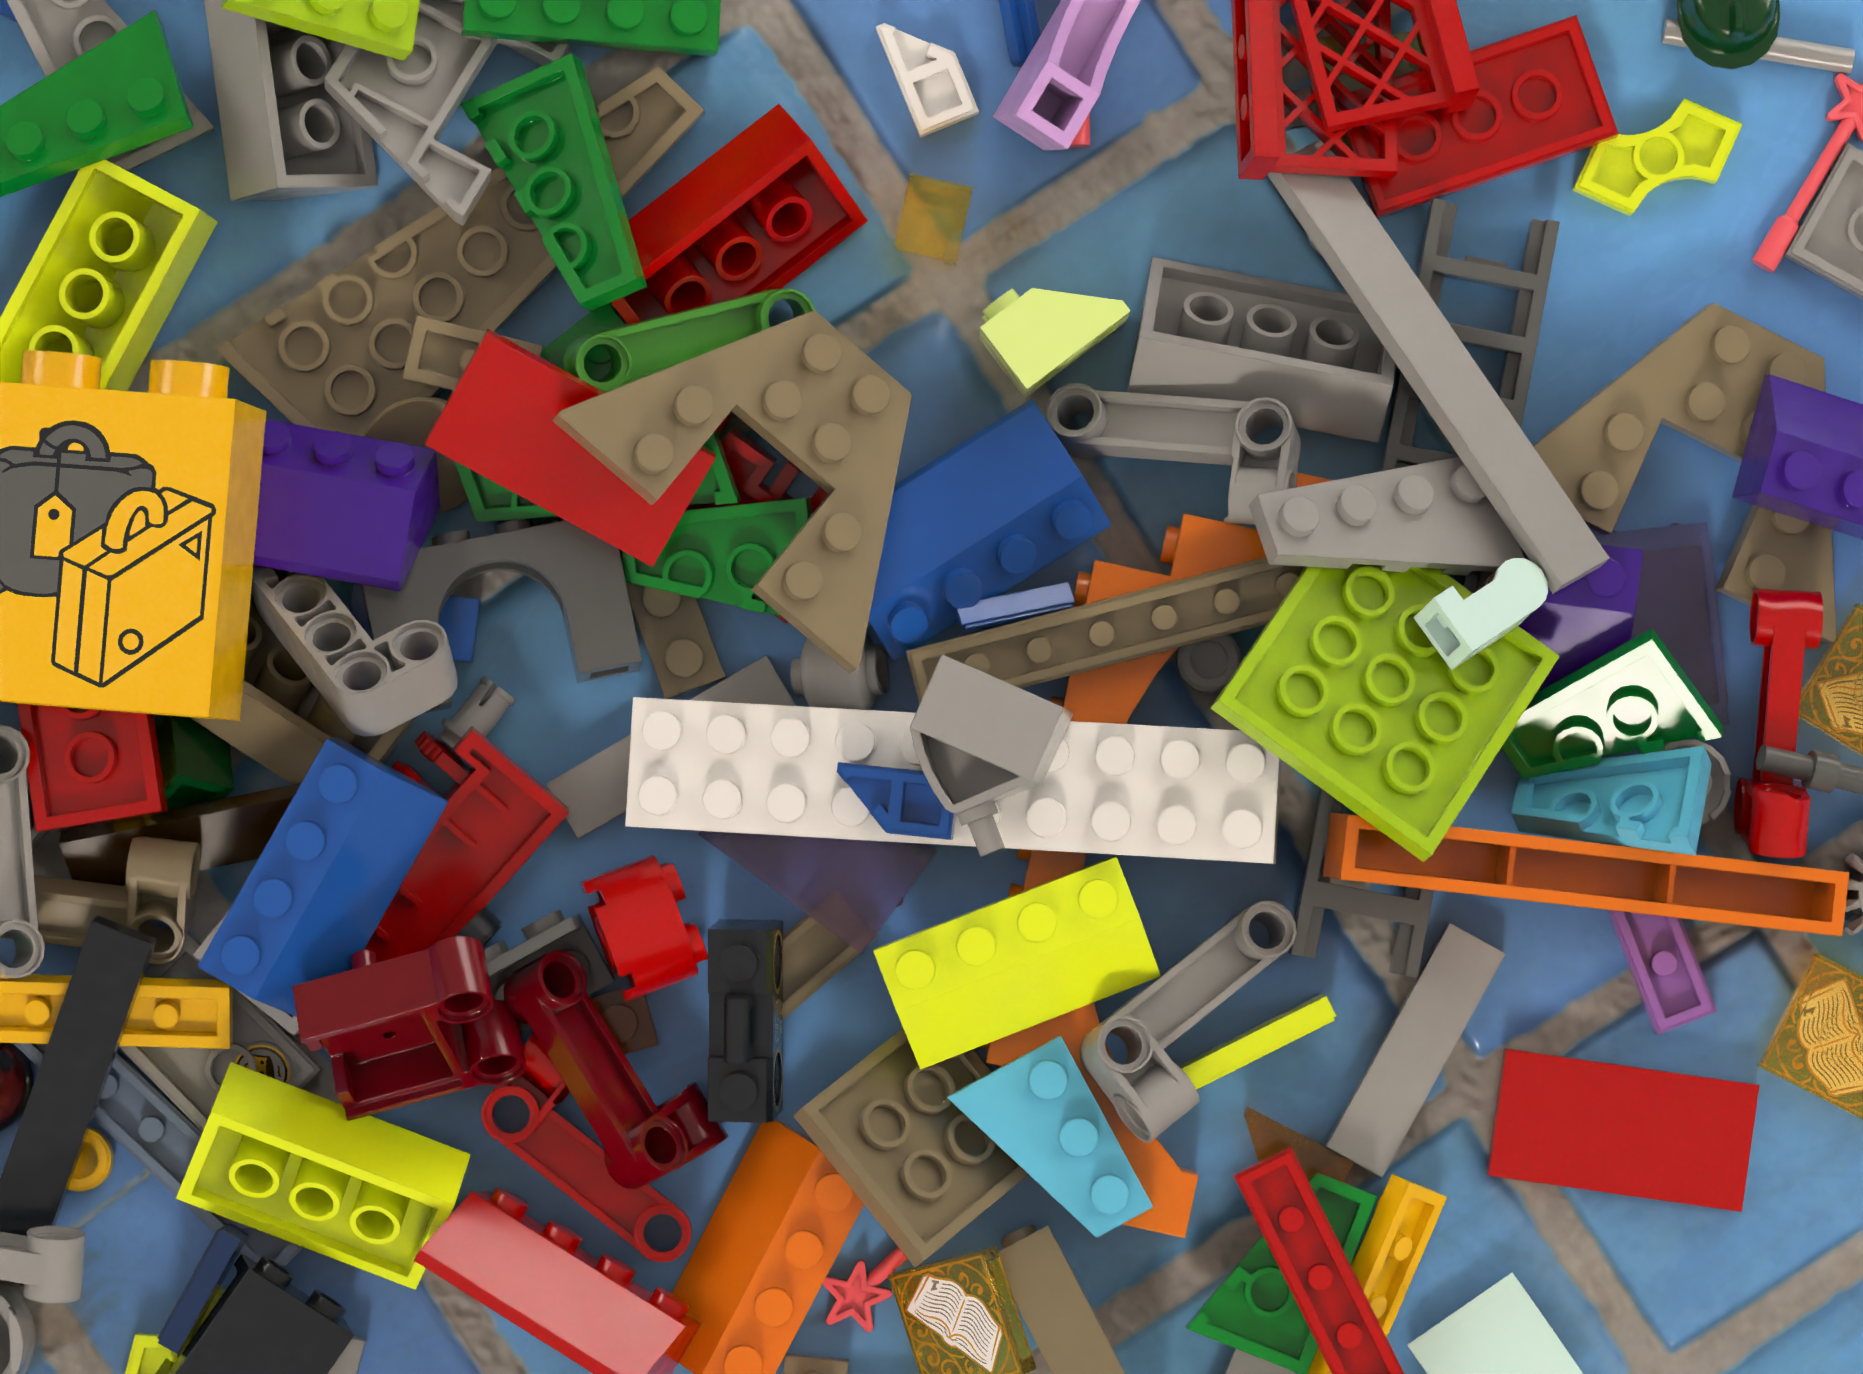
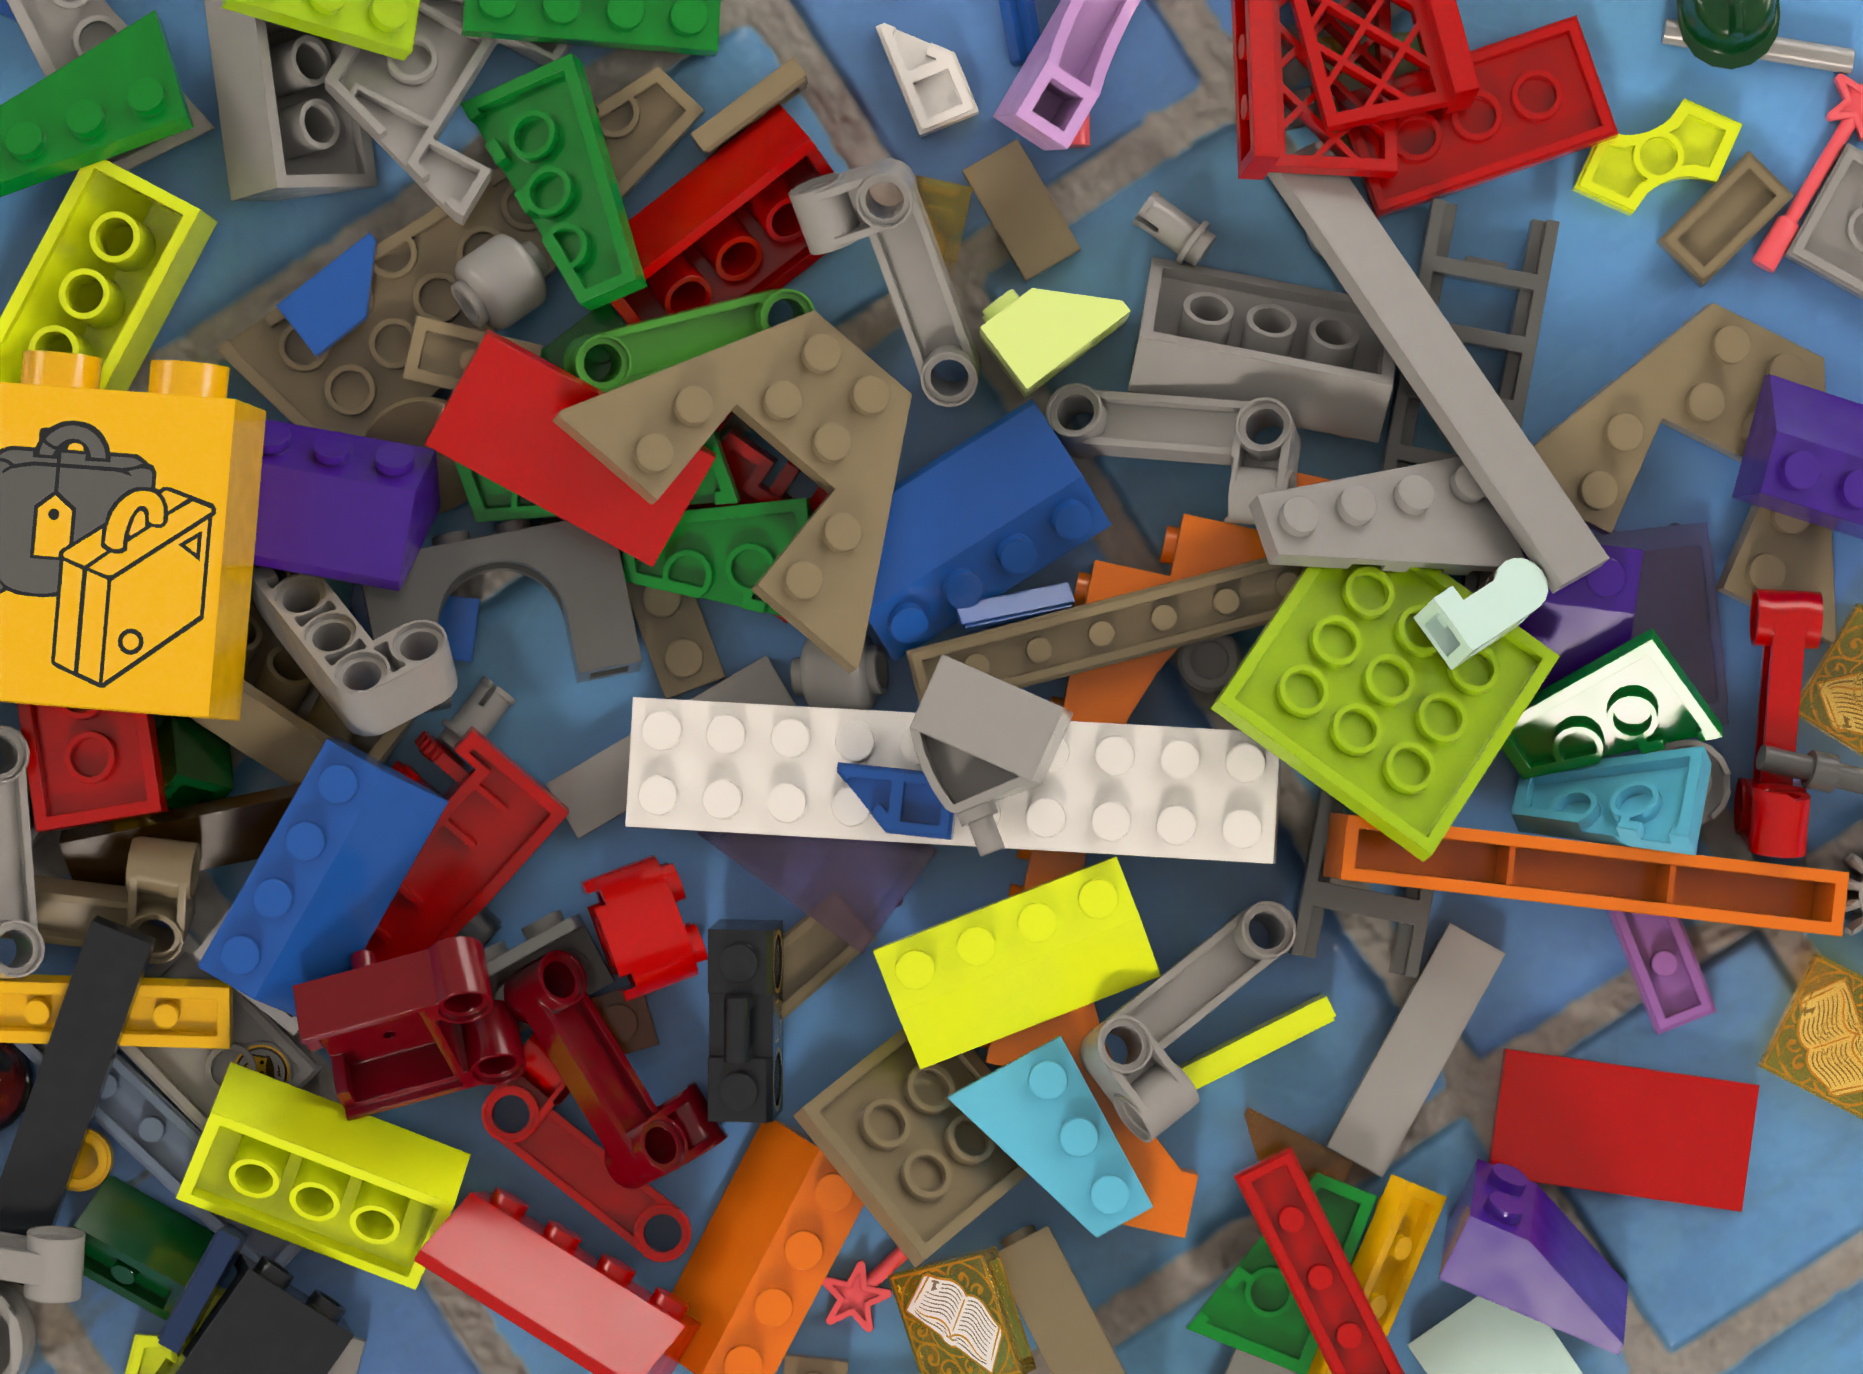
(140, 1246): none -> dark green panel
(334, 298): none -> blue tile
(500, 282): none -> light grey head
(774, 89): none -> dark tan tile
(840, 210): none -> light grey piece
(1021, 210): none -> dark tan tile
(1175, 229): none -> light grey pin
(1529, 1257): none -> dark purple slope
(1725, 219): none -> dark tan tile

